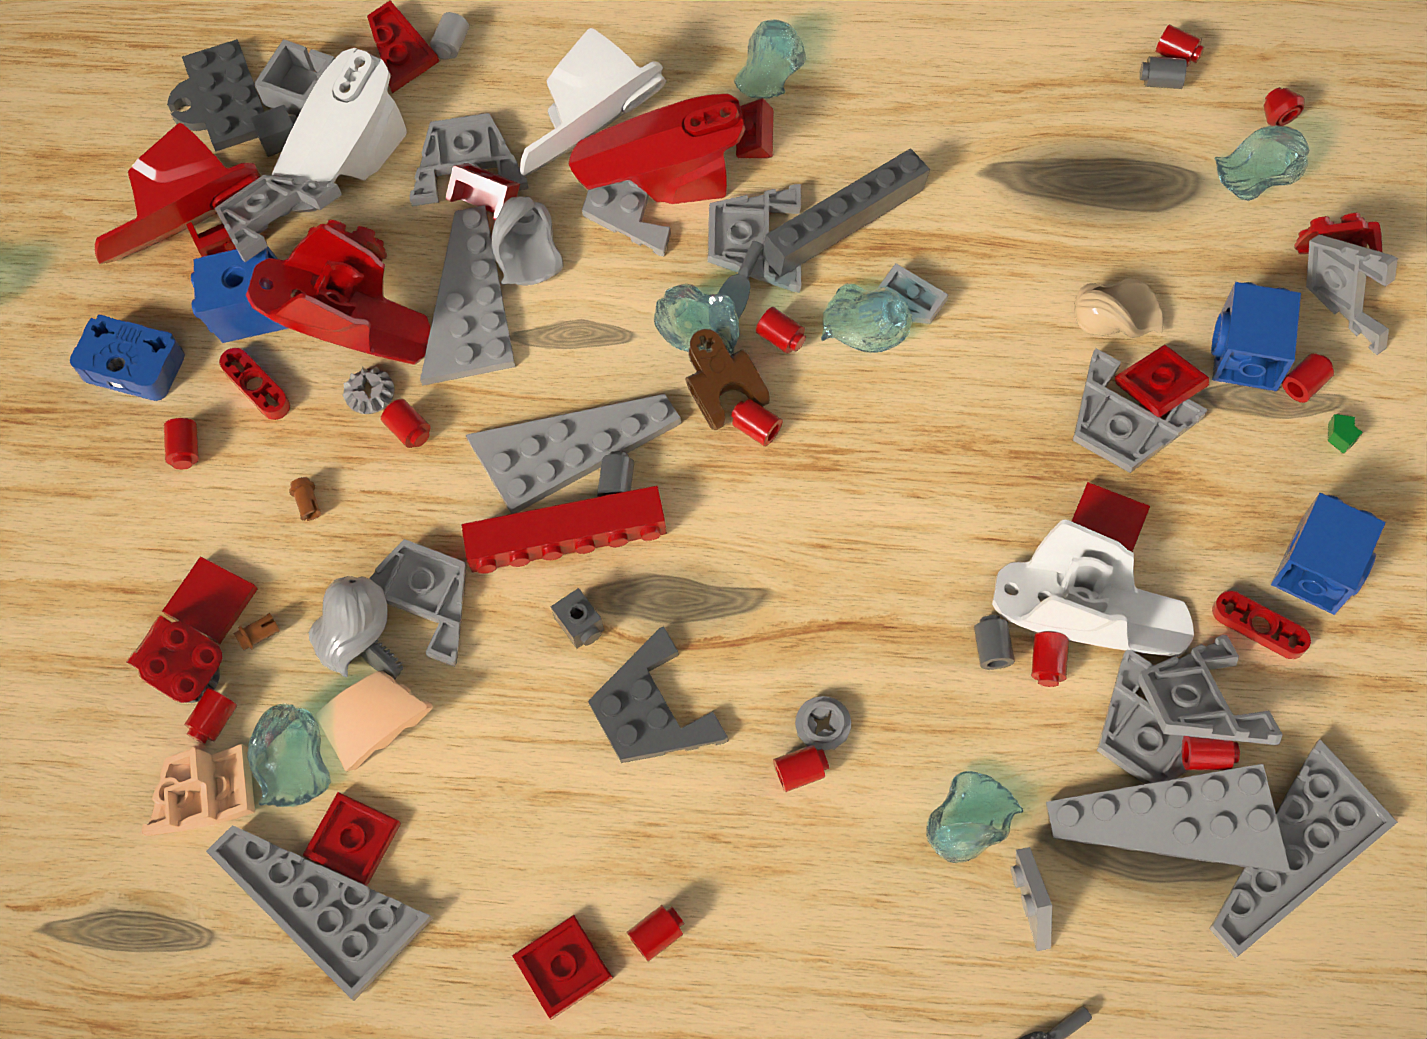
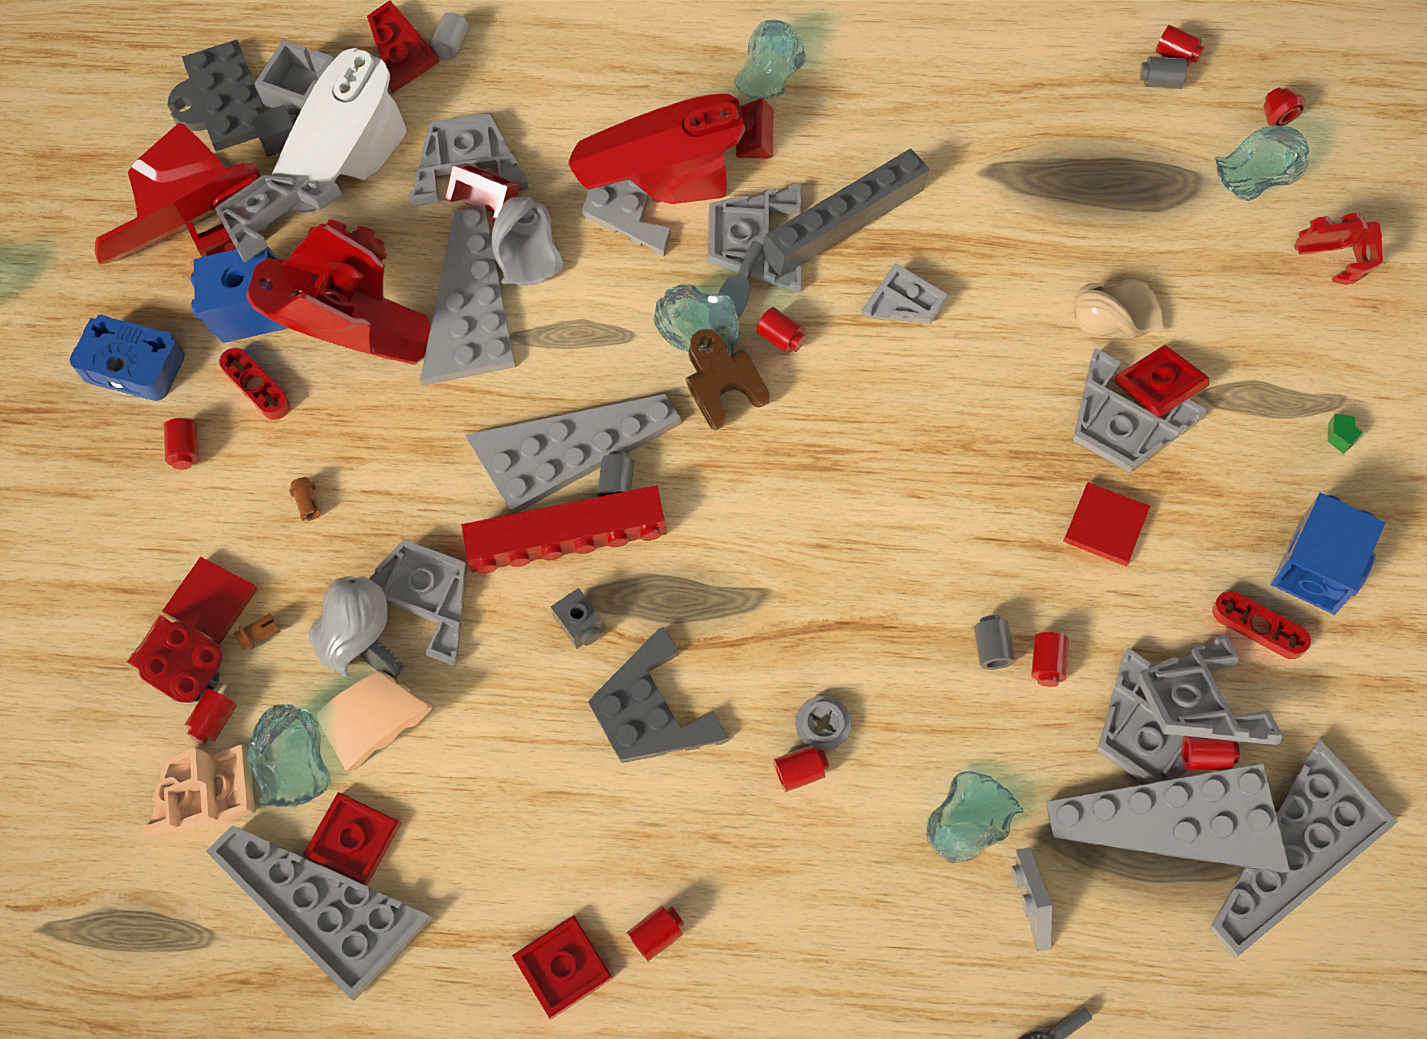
(381, 392): light grey gear -> none
(406, 423): red brick -> none
(589, 92): white piece -> none
(756, 421): red brick -> none
(867, 318): clear light blue piece -> none
(1090, 595): white piece -> none
(1256, 336): blue brick -> none
(1308, 377): red brick -> none
(1339, 279): light grey wing -> none

